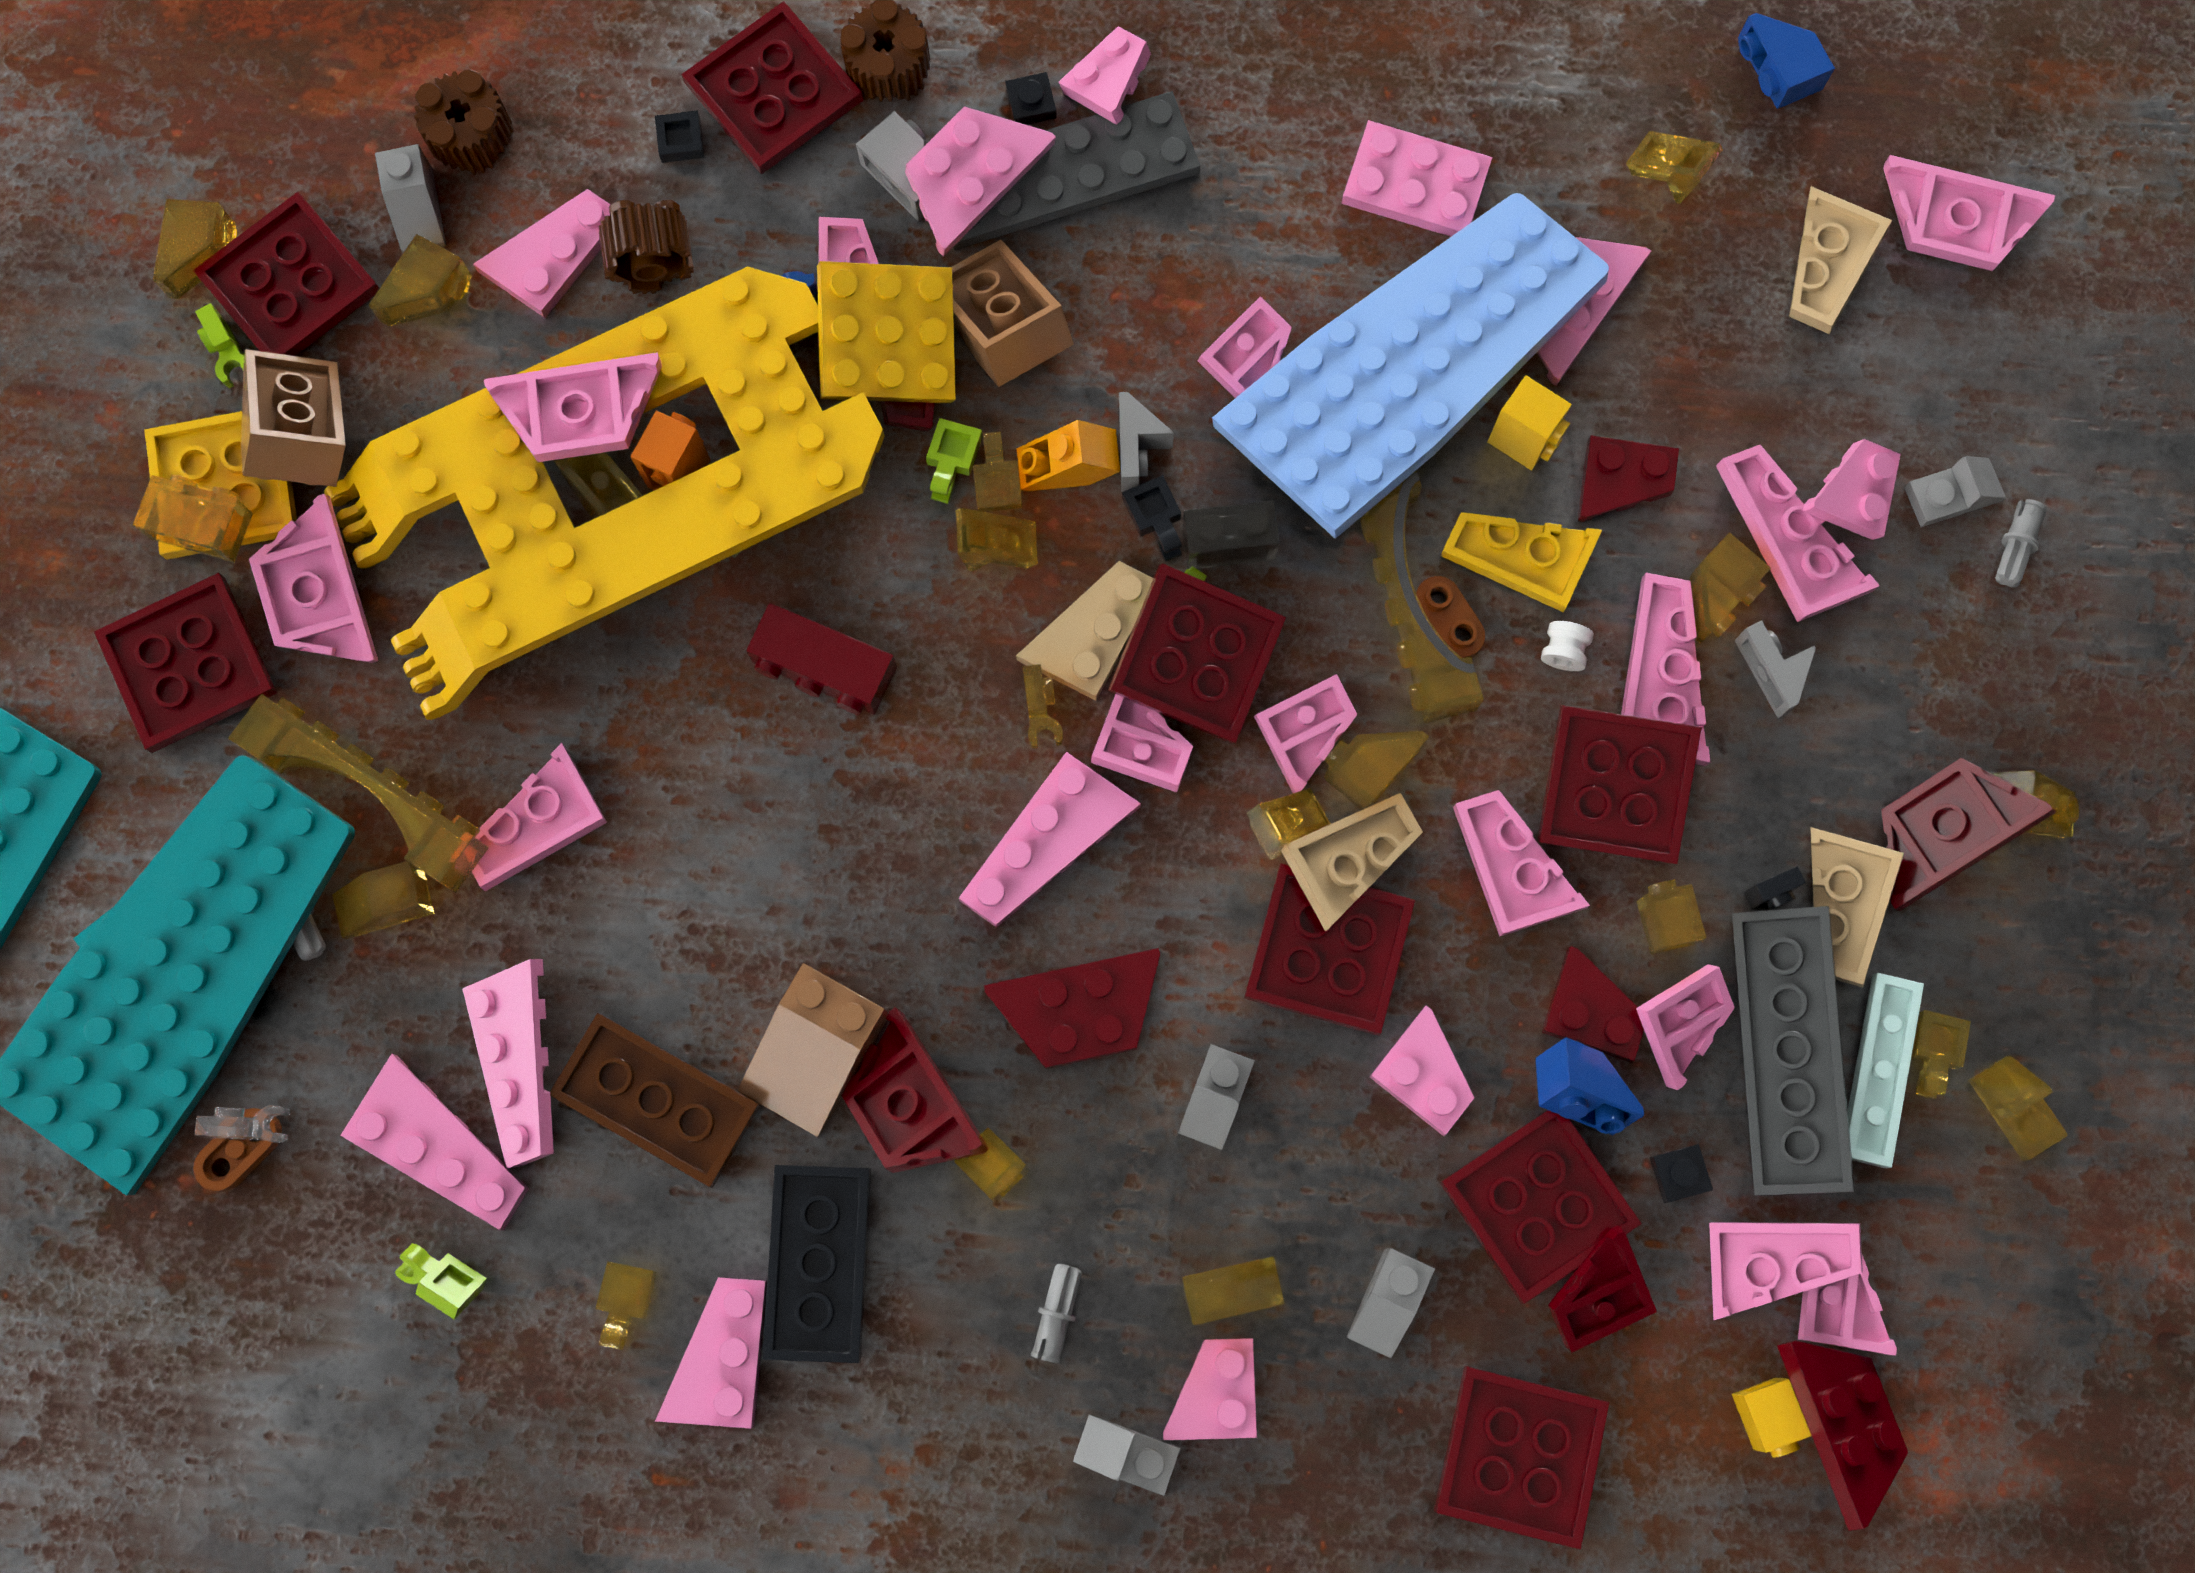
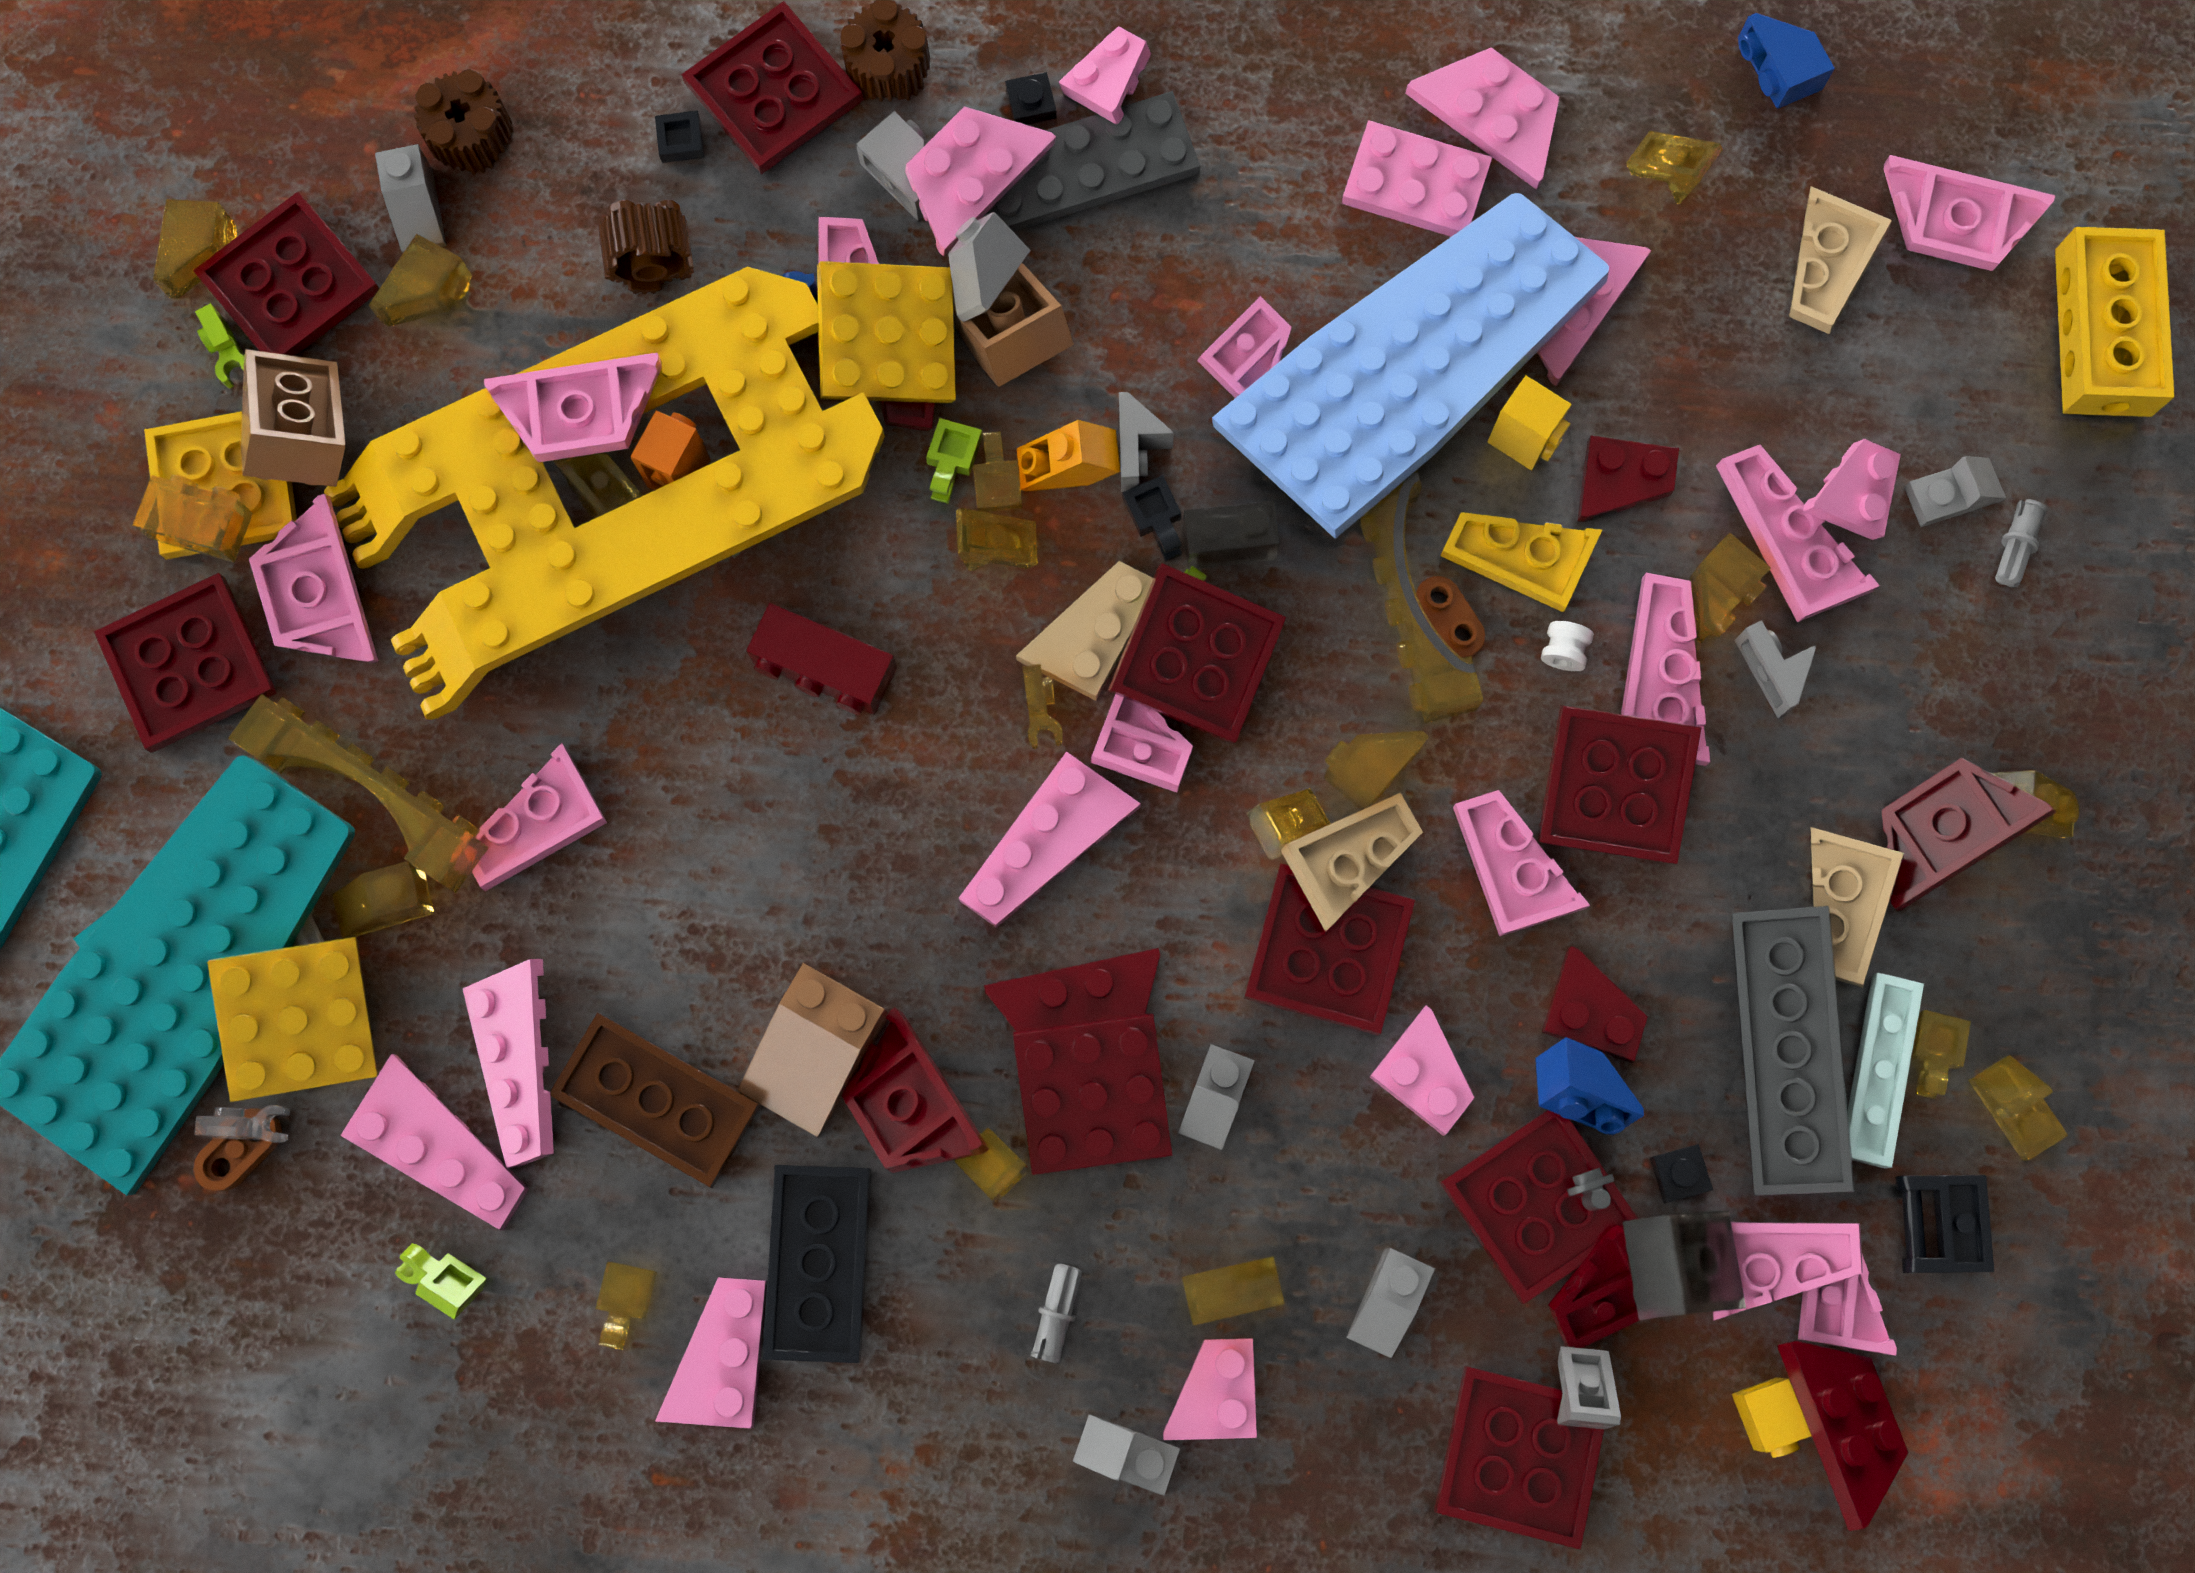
(292, 1018): none -> yellow plate
(548, 255): bright pink wing -> none
(983, 263): none -> light grey slope
(1092, 1094): none -> dark red plate
(1306, 728): bright pink wing -> none
(1494, 109): none -> bright pink wing
(1587, 1389): none -> light grey slope
(1590, 1185): none -> dark grey plate
(1670, 917): clear yellow brick -> none
(1683, 1264): none -> clear smoke brick
(1685, 1021): bright pink wing -> none
(1775, 890): black plate -> none
(1960, 1223): none -> black plate
(2114, 322): none -> yellow brick

